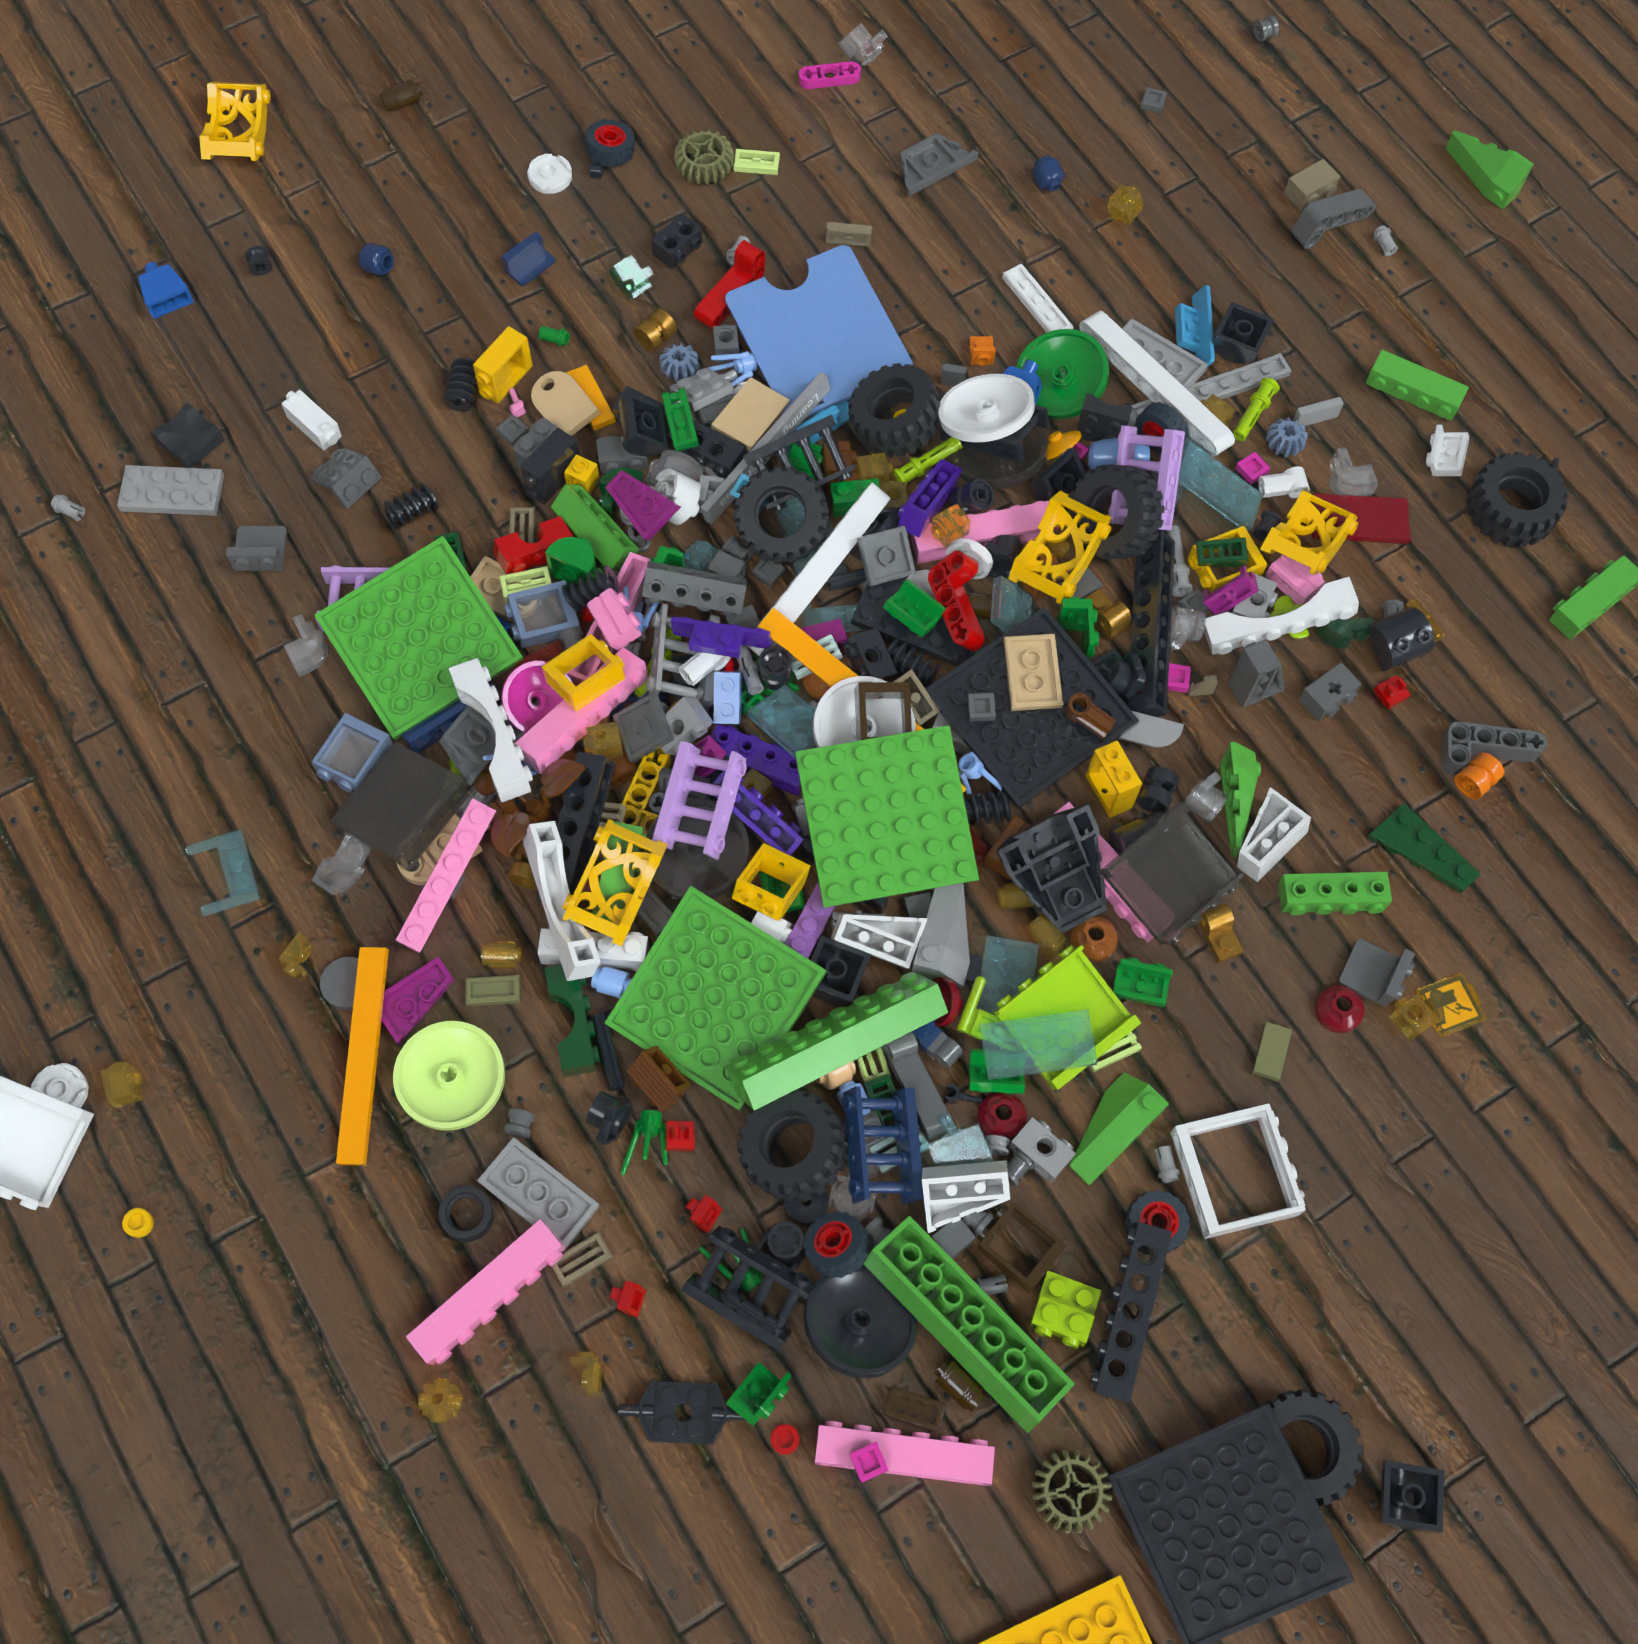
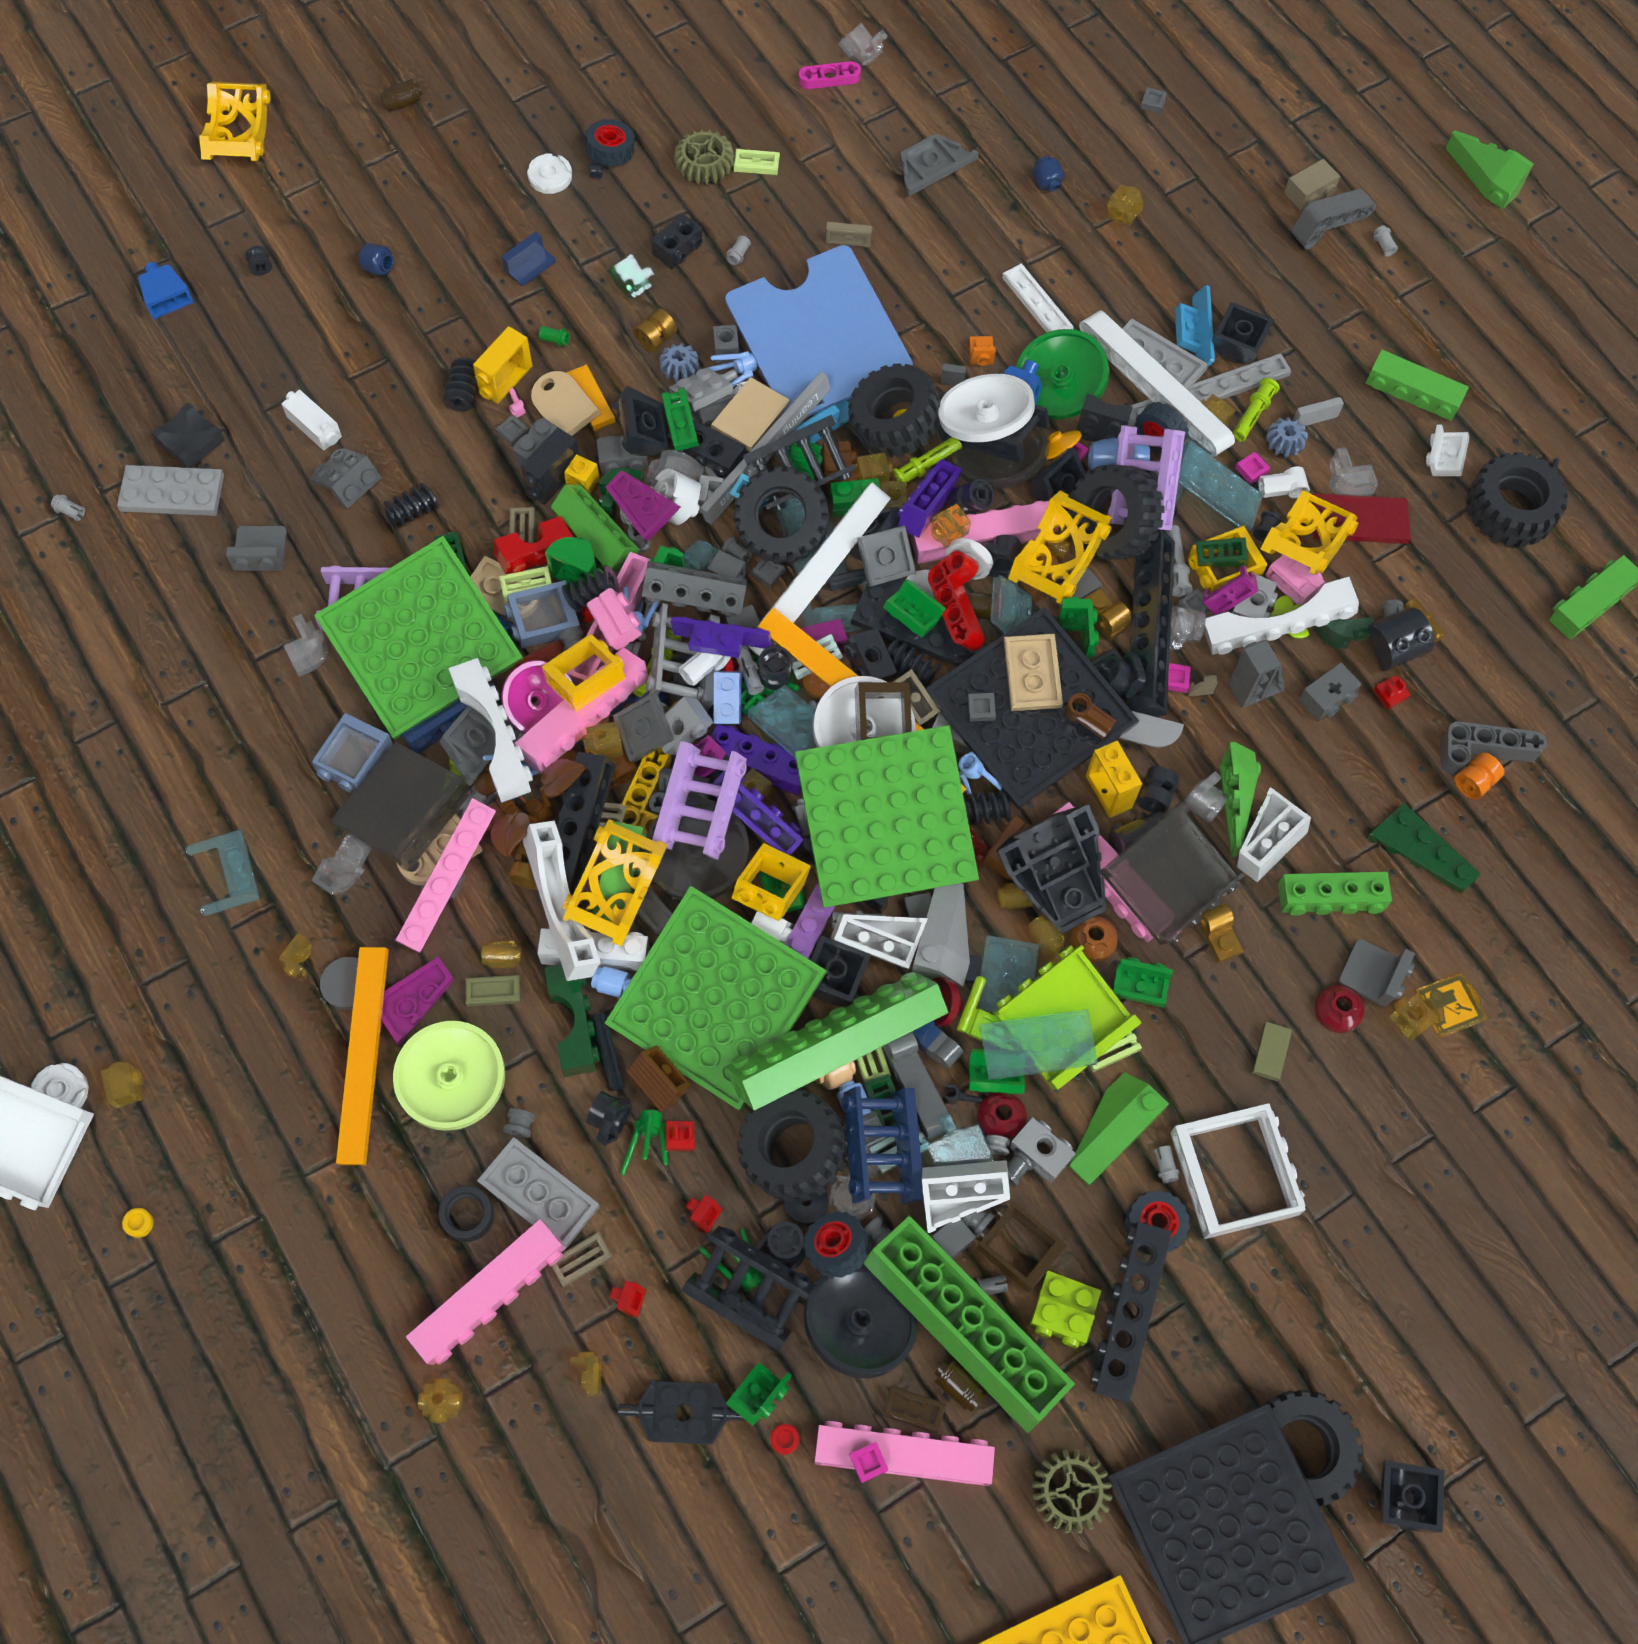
(748, 267): red beam -> none
(1265, 28): dark grey wheel -> none

